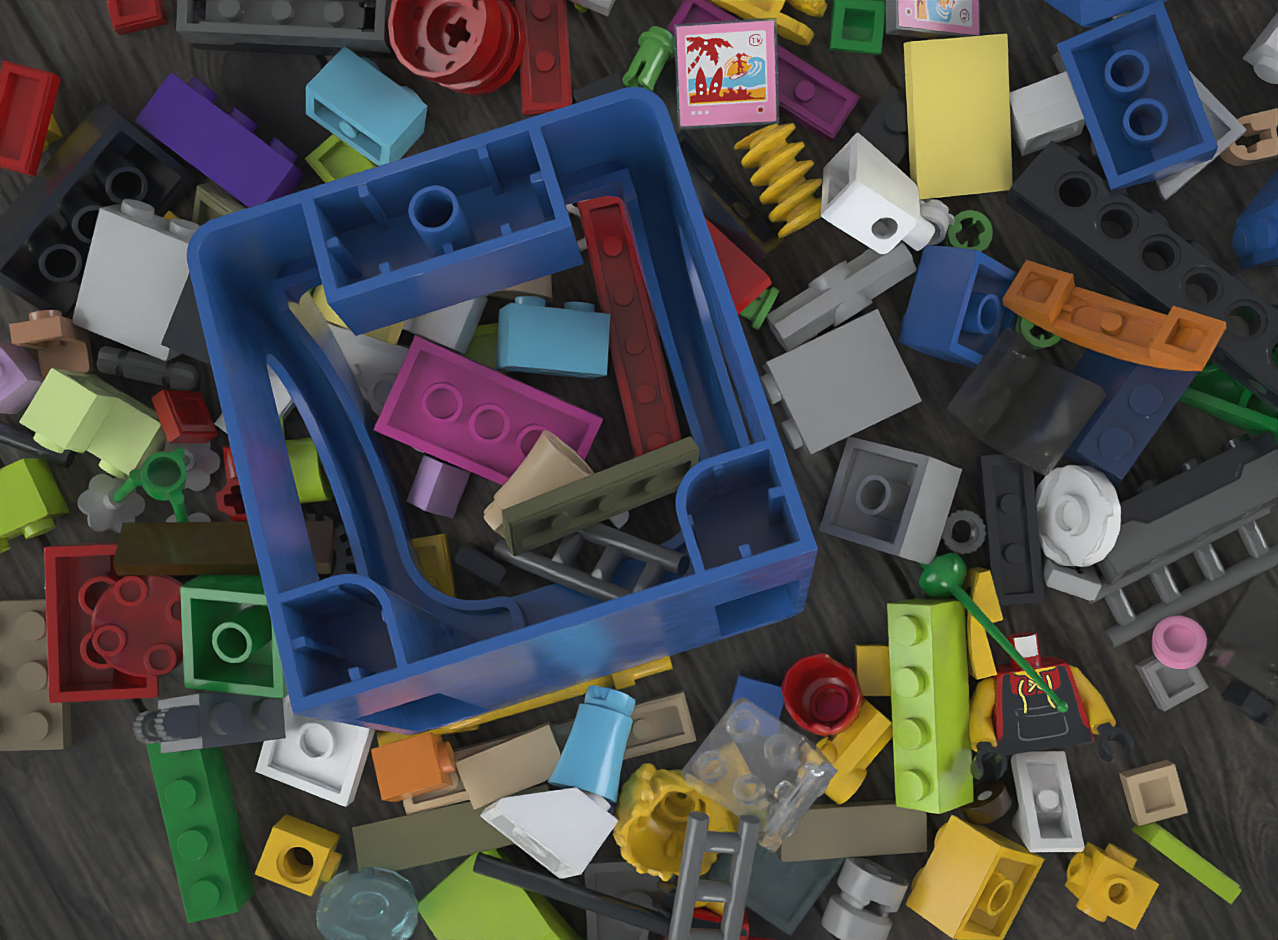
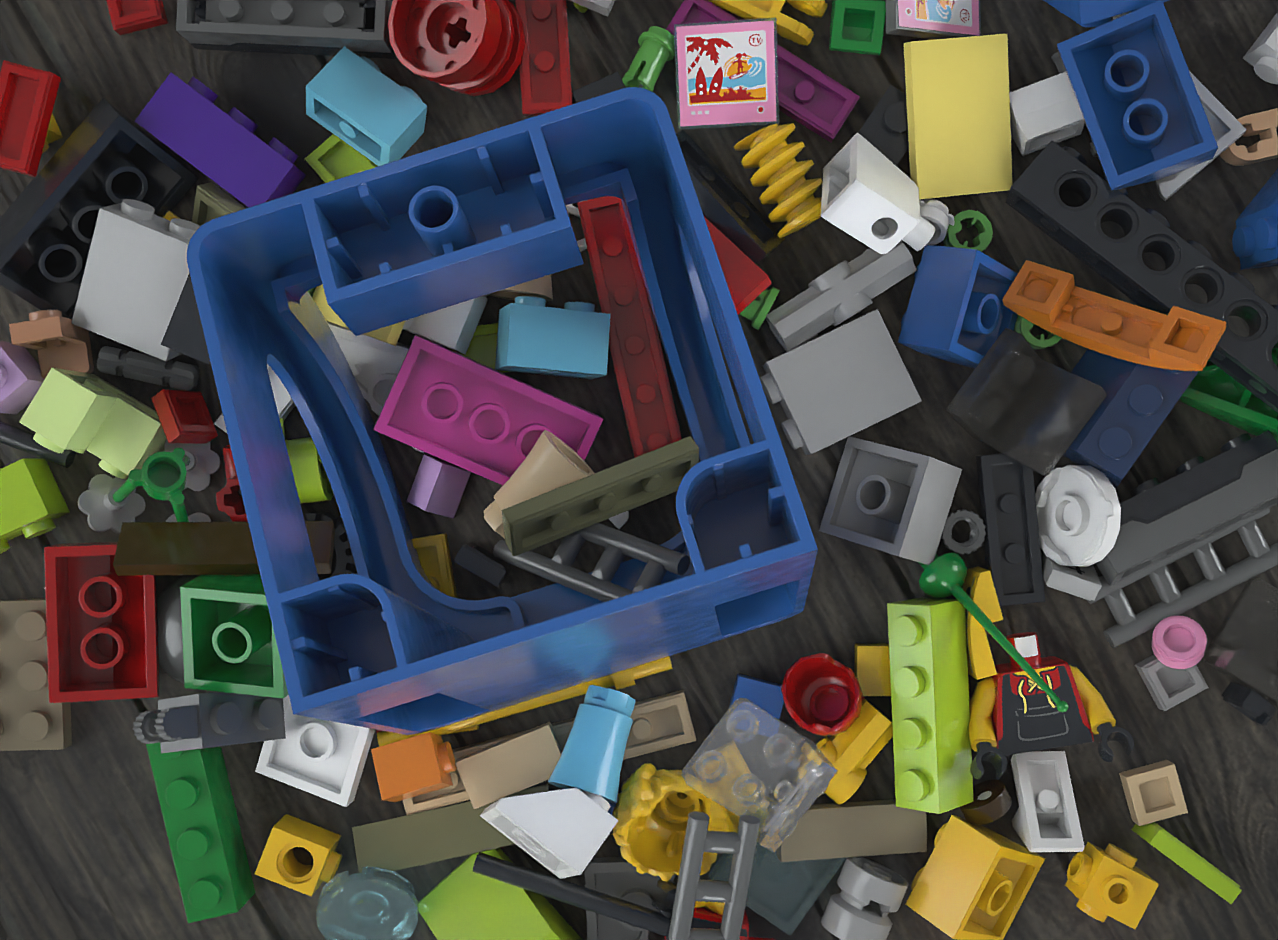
(140, 625): red dish -> none

